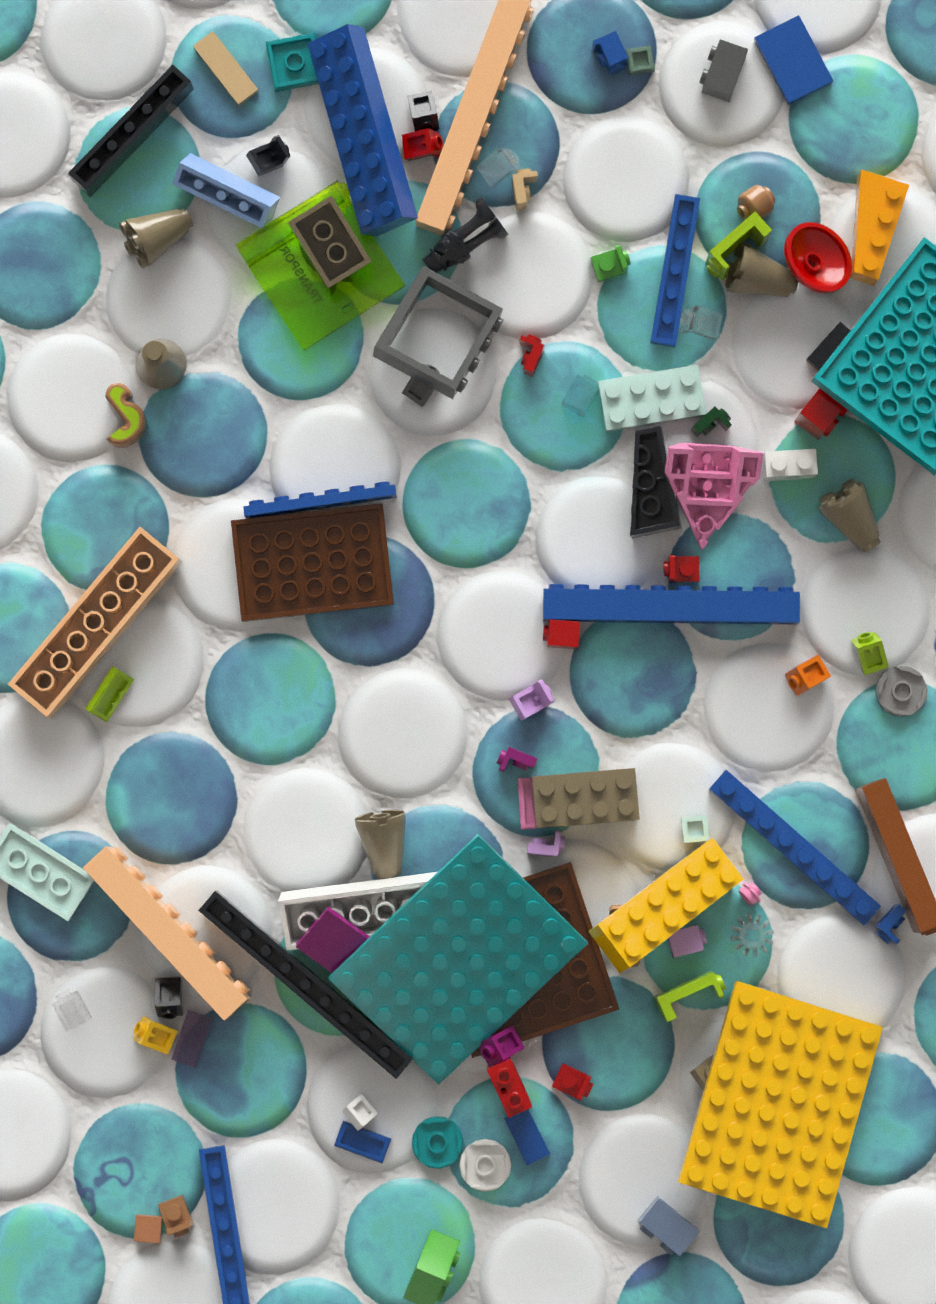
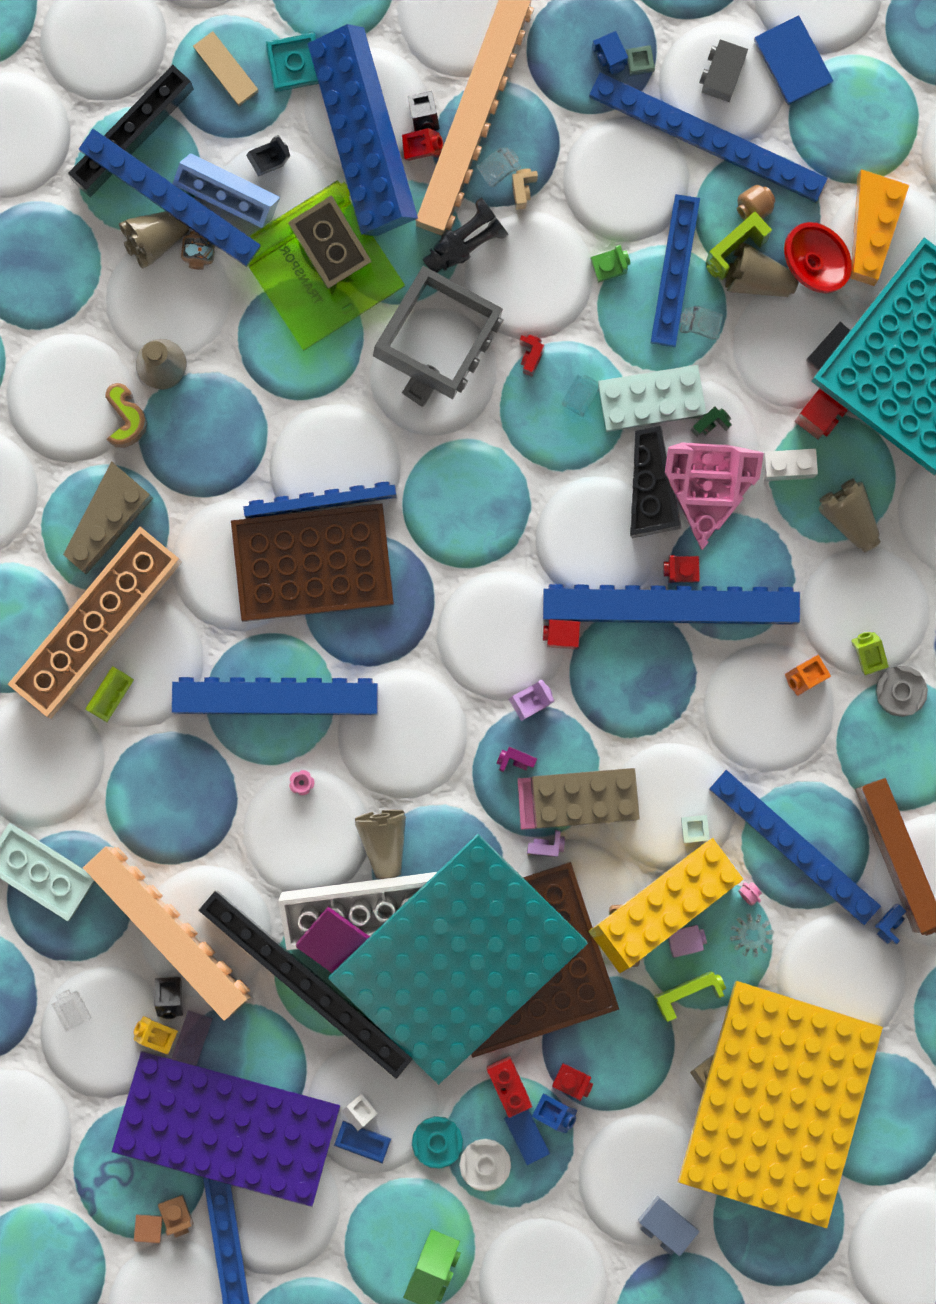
(106, 518): none -> dark tan wedge
(169, 197): none -> blue plate
(197, 251): none -> head
(226, 1129): none -> dark purple plate
(275, 697): none -> blue brick
(303, 789): none -> bright pink plate
(501, 1046): magenta bracket -> none
(555, 1114): none -> blue bracket
(708, 137): none -> blue plate

